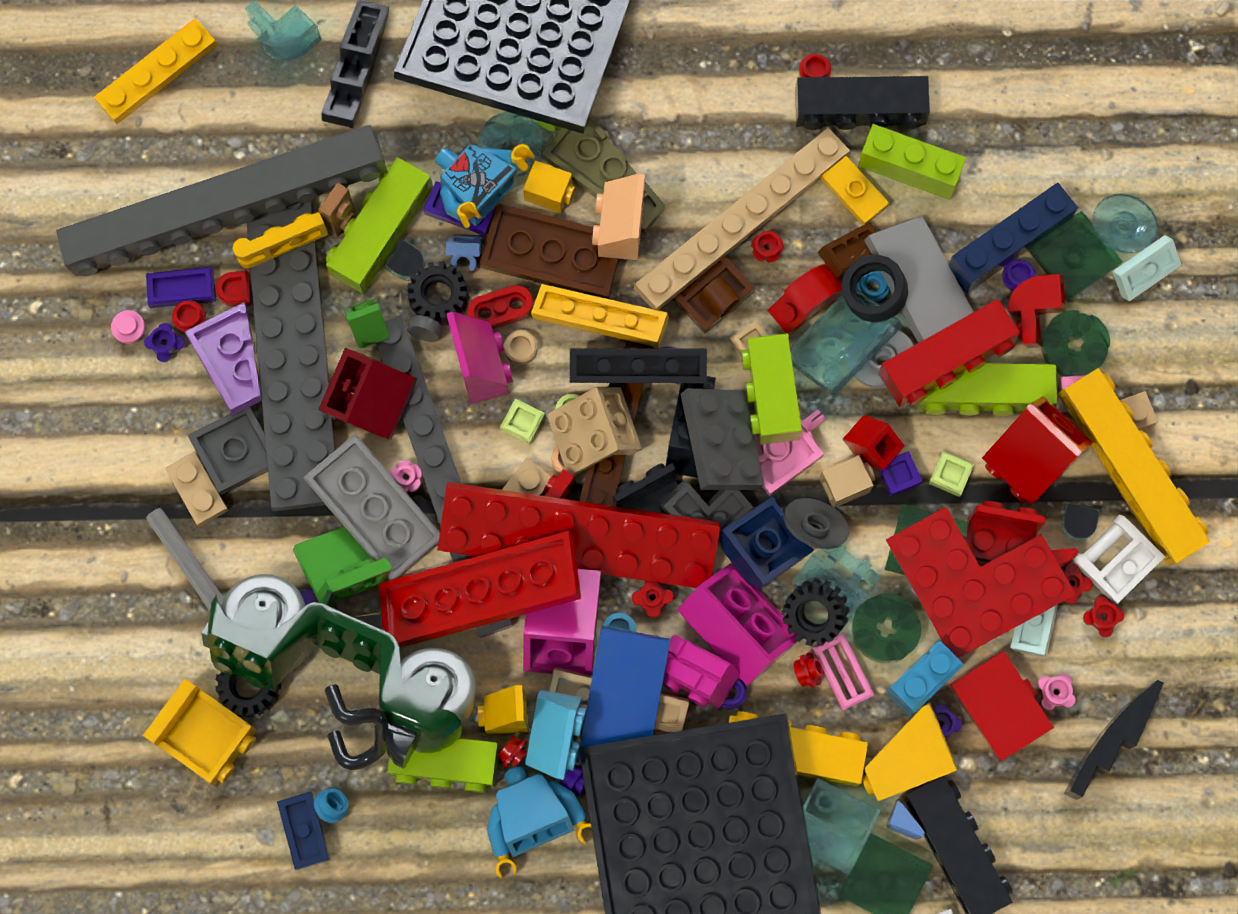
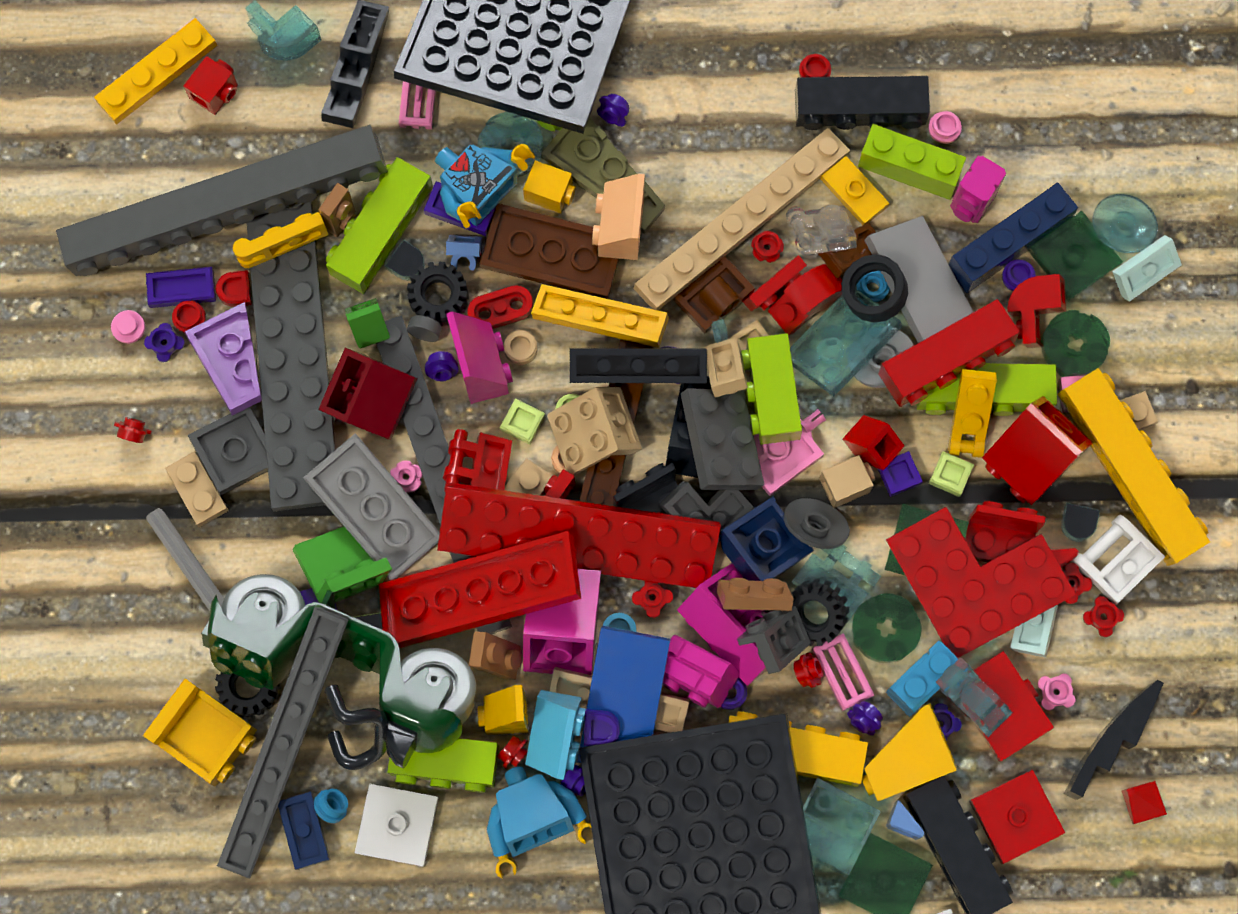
(132, 430): none -> red plate
(211, 84): none -> red brick
(283, 741): none -> dark grey tile
(396, 825): none -> white plate
(416, 121): none -> bright pink tile
(441, 366): none -> dark purple plate
(489, 457): none -> red plate
(495, 655): none -> medium nougat plate
(600, 727): none -> dark purple tile
(613, 109): none -> dark purple plate
(719, 331): none -> clear light blue tile
(726, 367): none -> tan plate
(755, 595): none -> medium nougat plate
(765, 294): none -> red plate
(778, 637): none -> dark grey bracket
(831, 225): none -> clear plate
(865, 718): none -> dark purple plate
(945, 127): none -> bright pink plate
(972, 412): none -> yellow plate
(973, 697): none -> clear light blue brick
(977, 190): none -> dark pink brick
(1017, 817): none -> red plate
(1144, 802): none -> red slope

